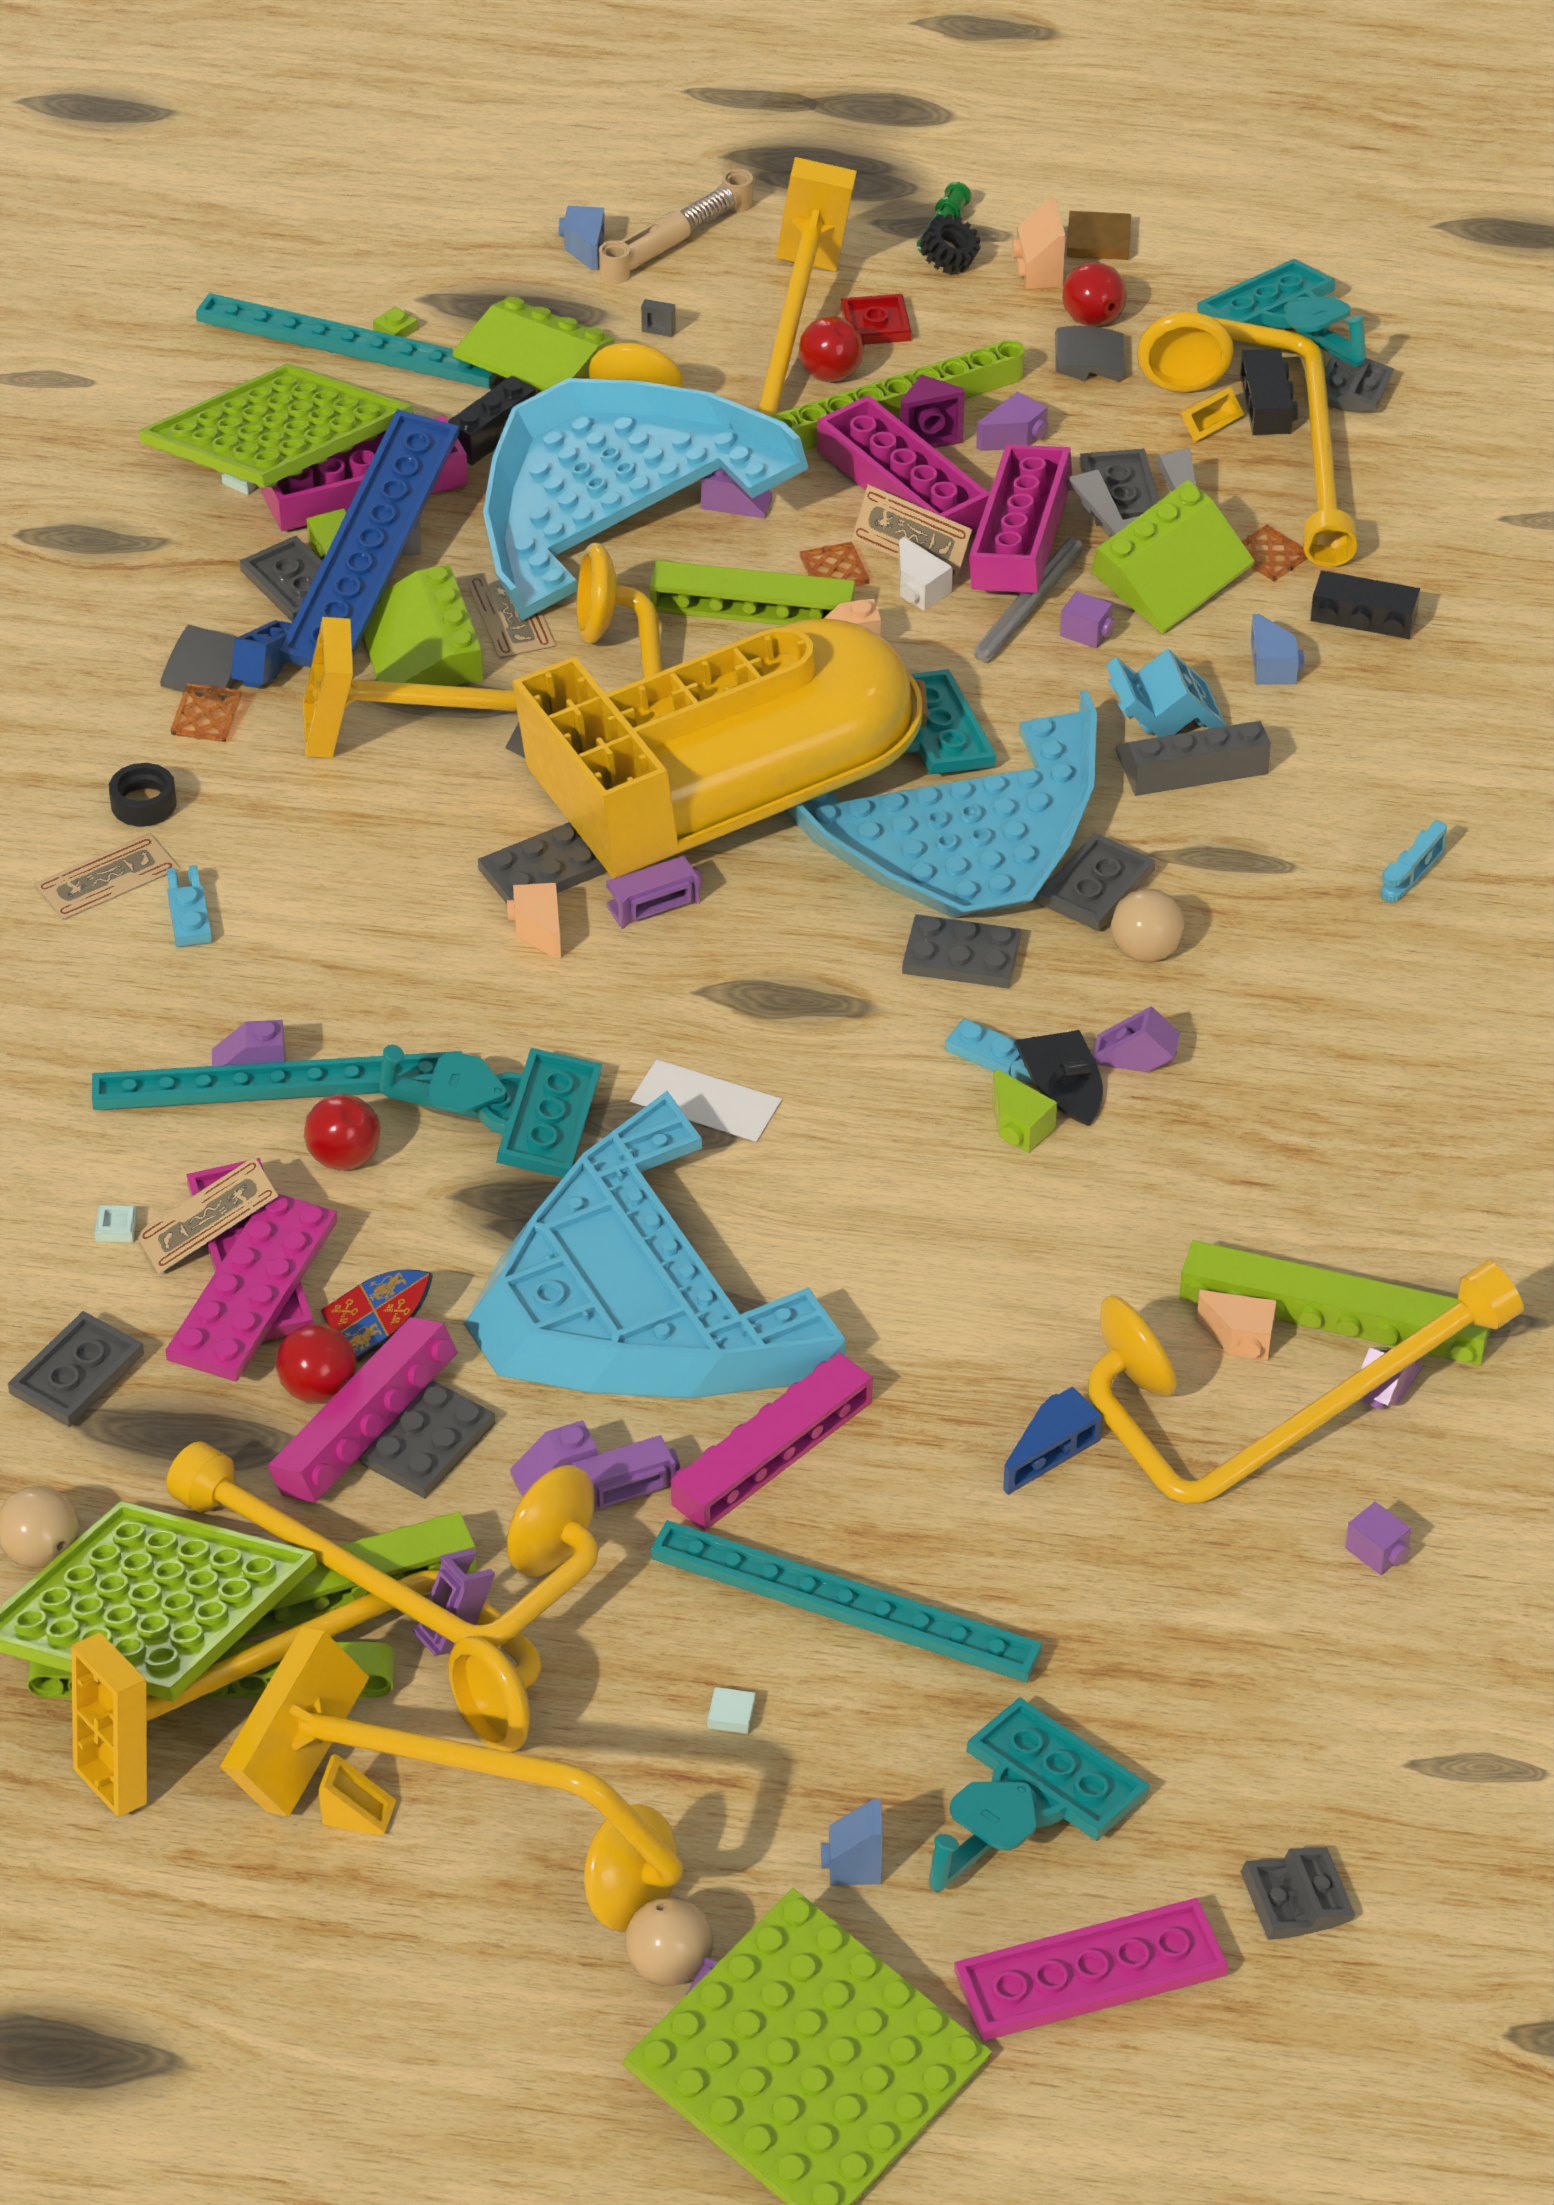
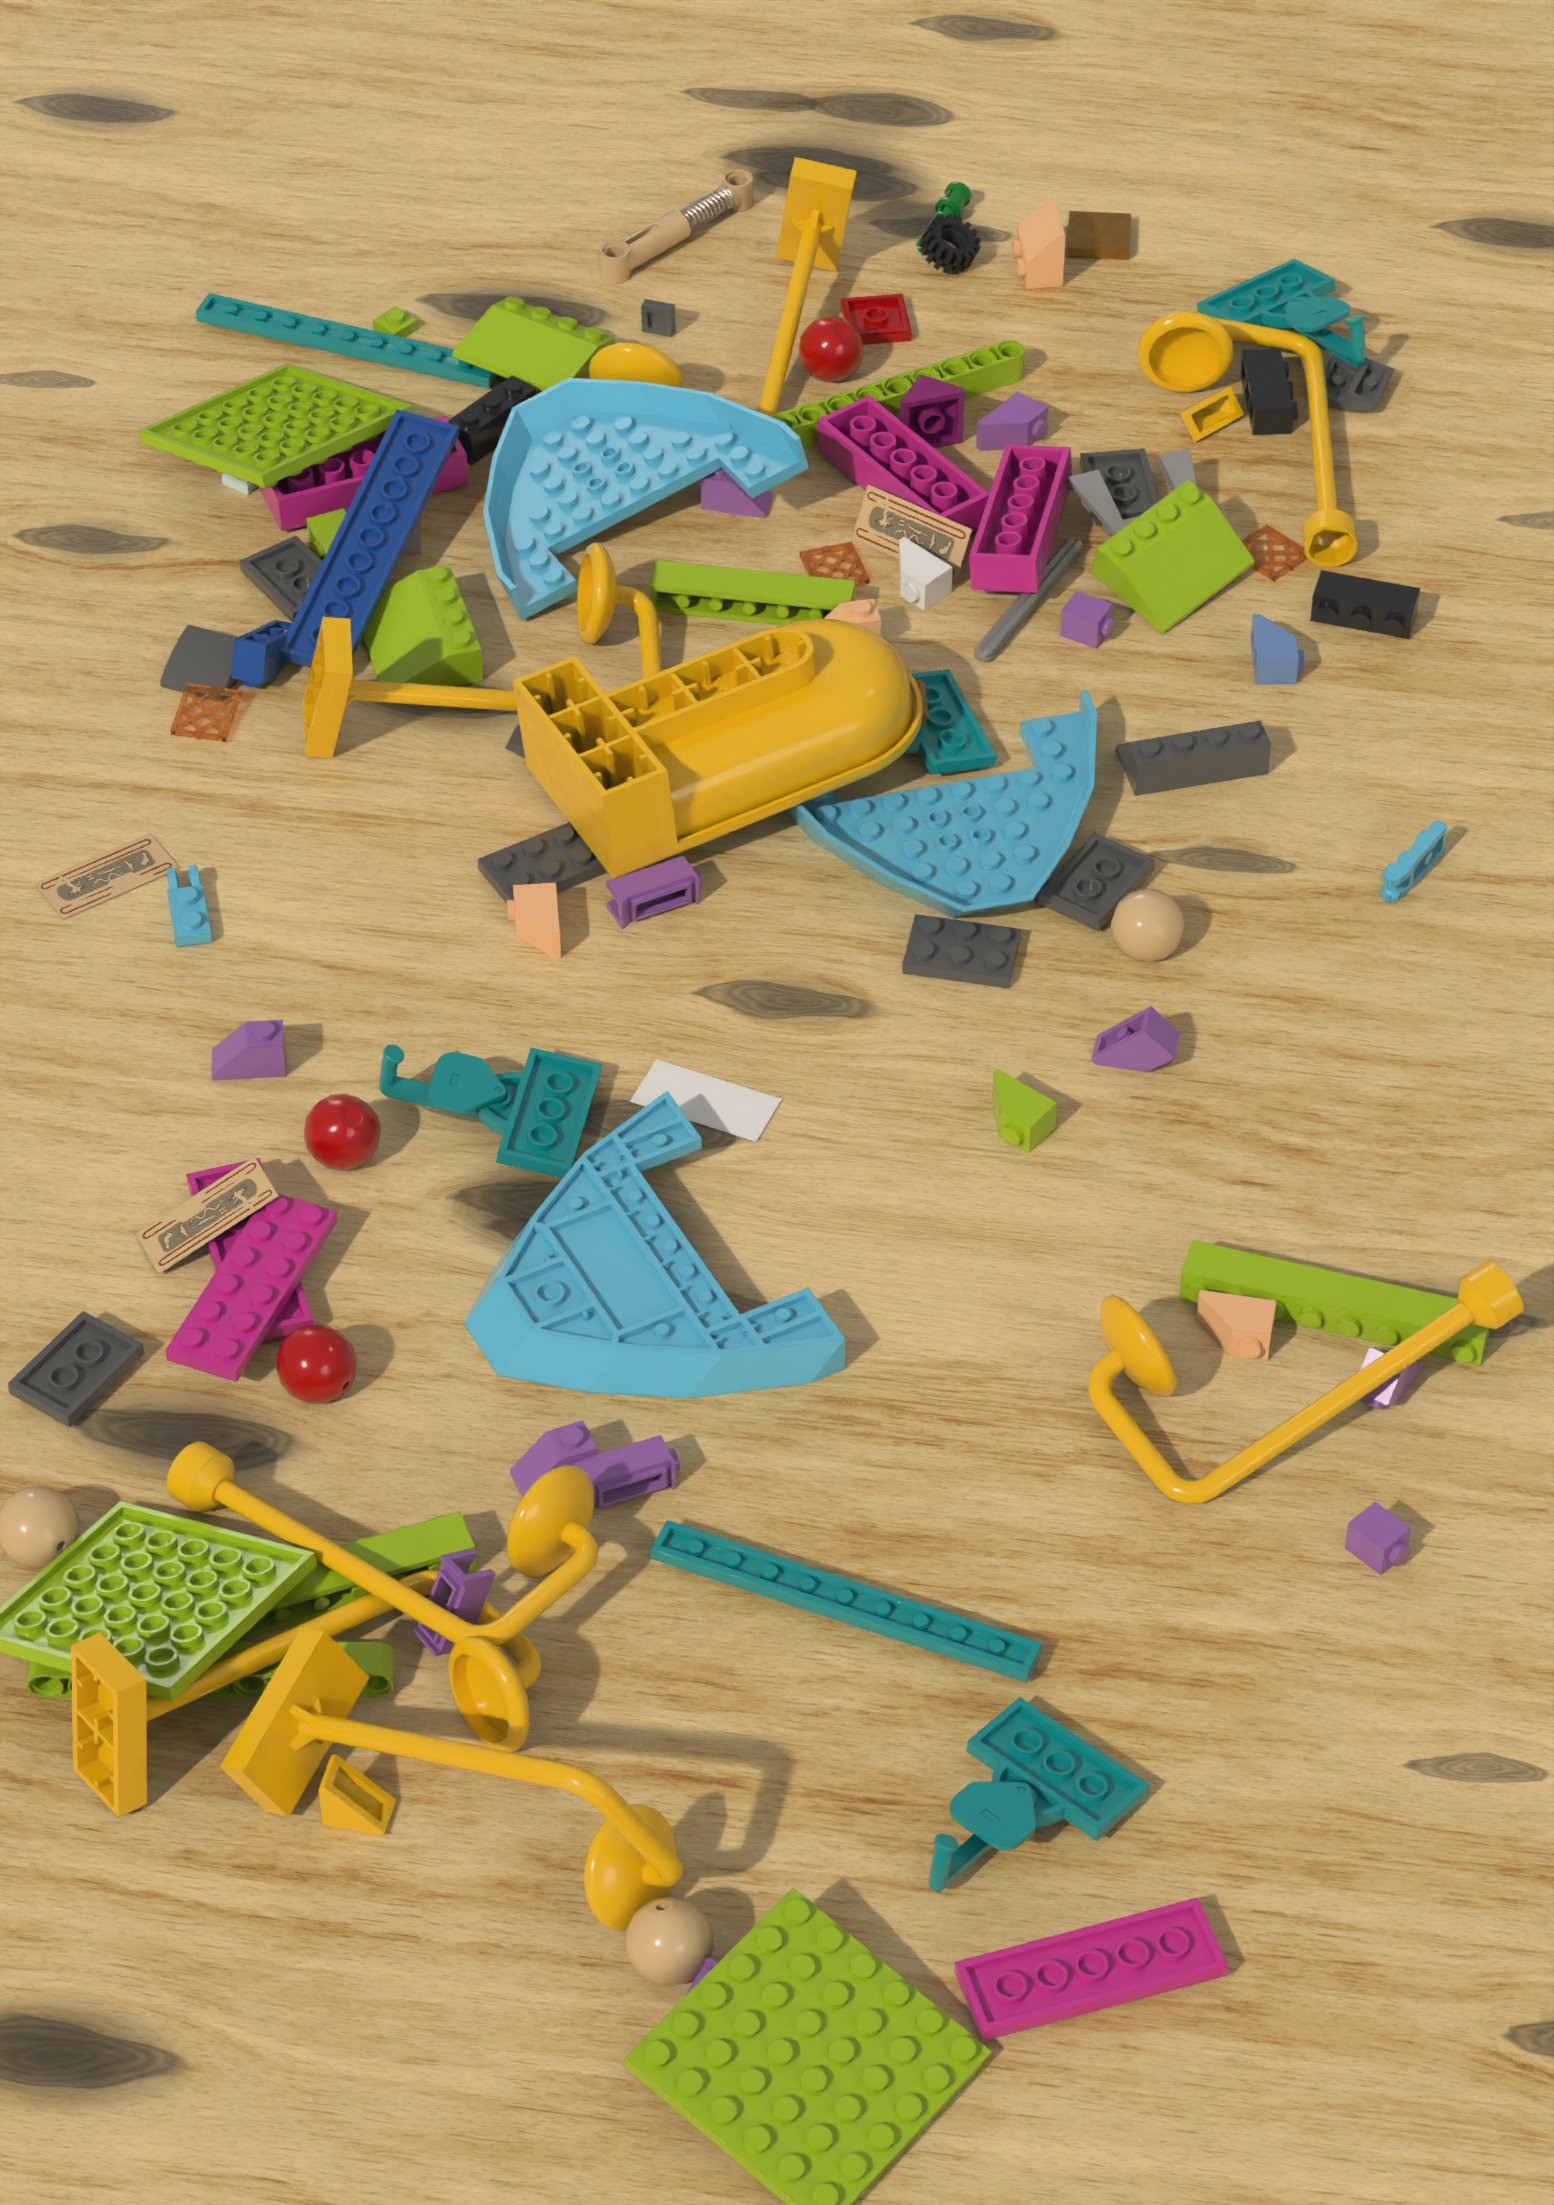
(115, 1223): light aqua tile -> none
(145, 811): black tyre -> none
(251, 1081): teal plate -> none
(362, 1409): dark pink brick -> none
(378, 1308): shield -> none
(428, 1439): dark grey plate -> none
(502, 621): tan sticker -> none
(583, 233): medium blue slope -> none
(731, 1710): light aqua tile -> none
(771, 1441): dark pink brick -> none
(855, 1847): medium blue slope -> none
(987, 1049): medium azure hinge -> none
(1056, 1433): blue slope -> none
(1064, 1072): black shield -> none
(1089, 350): dark grey slope -> none
(1094, 294): red piece -> none
(1164, 695): medium azure bracket -> none
(1297, 1893): dark grey slope -> none

